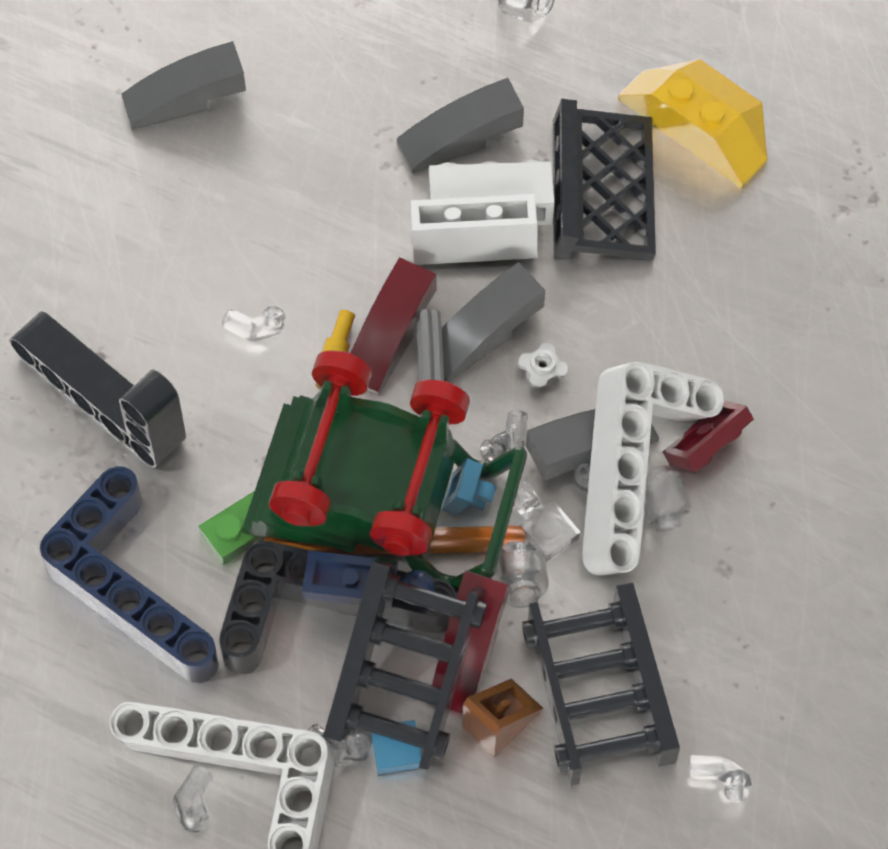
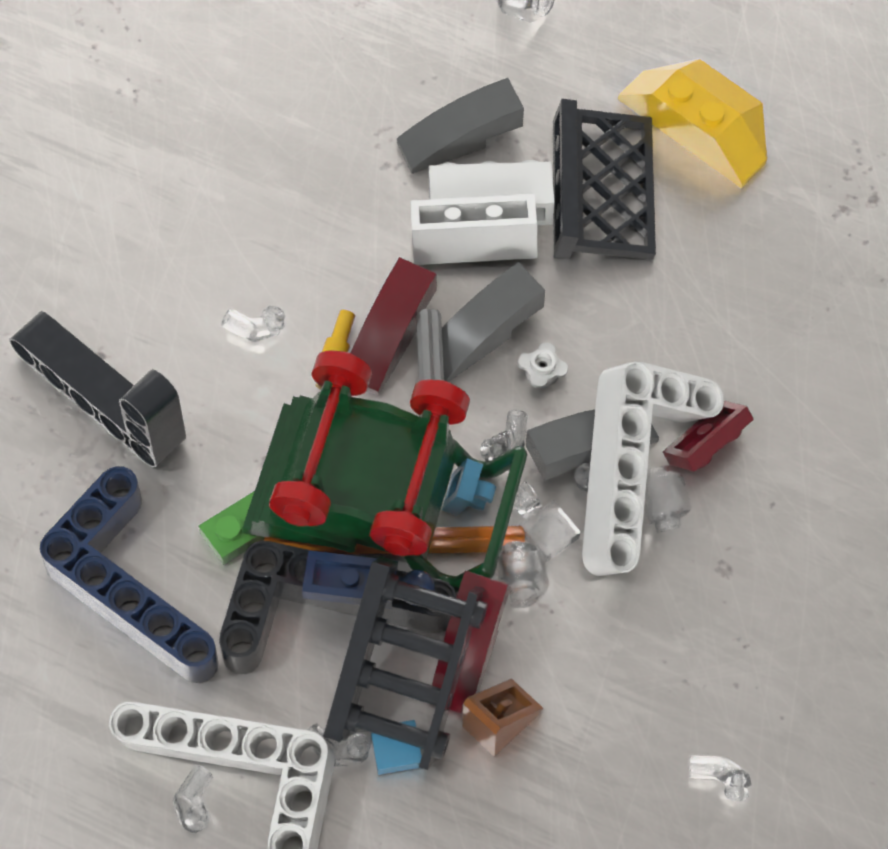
(185, 86): dark grey slope -> none
(633, 654): black fence -> none

